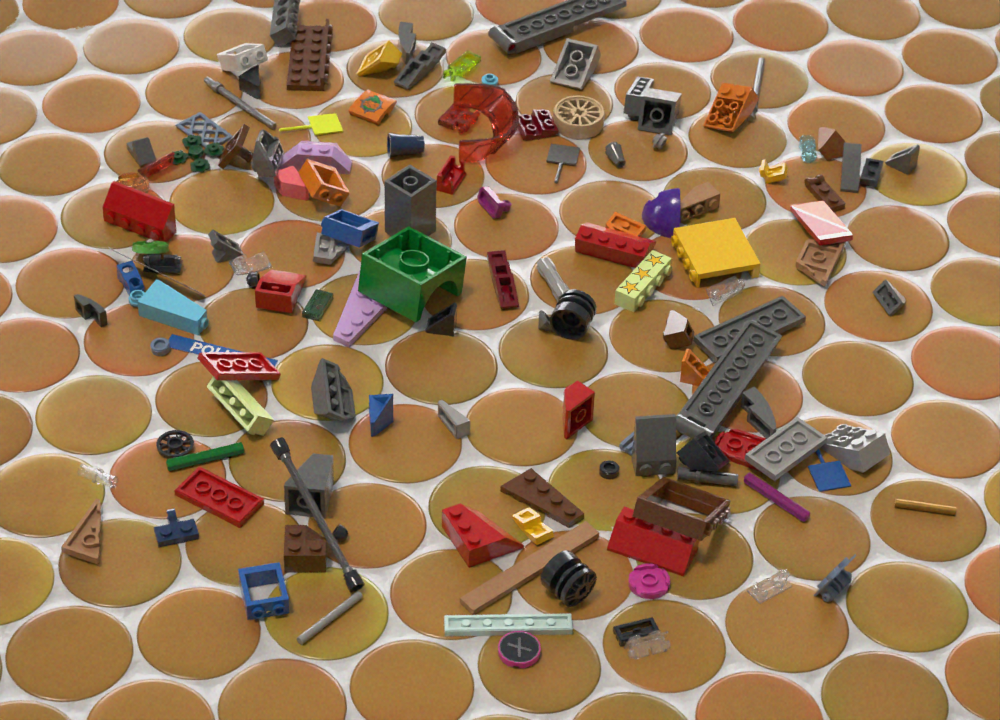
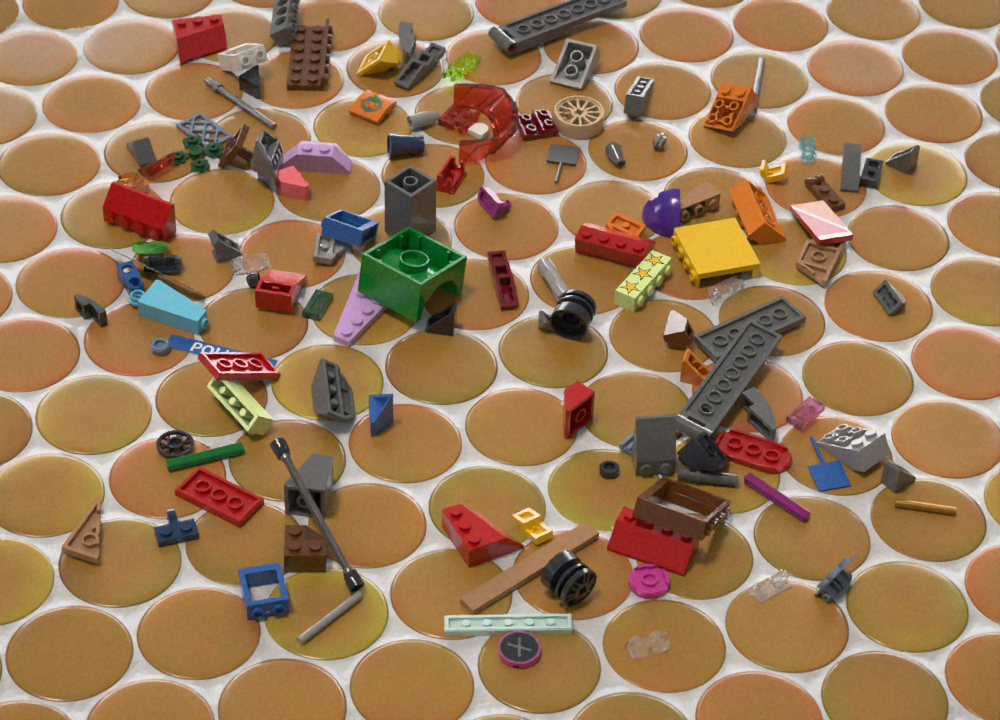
(97, 475): clear pin -> none
(198, 36): none -> red wedge
(320, 124): neon yellow piece -> none
(323, 182): orange window -> none
(340, 533): black hinge -> none
(422, 119): none -> light grey hinge
(454, 420): light grey slope -> none
(478, 130): none -> white tile
(489, 79): medium azure plate -> none
(543, 497): reddish brown wing -> none
(636, 627): black tile -> none
(659, 111): dark grey slope -> none
(756, 213): none -> orange slope
(785, 448): light grey plate -> none
(805, 413): none -> clear pink plate
(830, 143): dark orange slope -> none
(895, 476): none -> dark grey slope

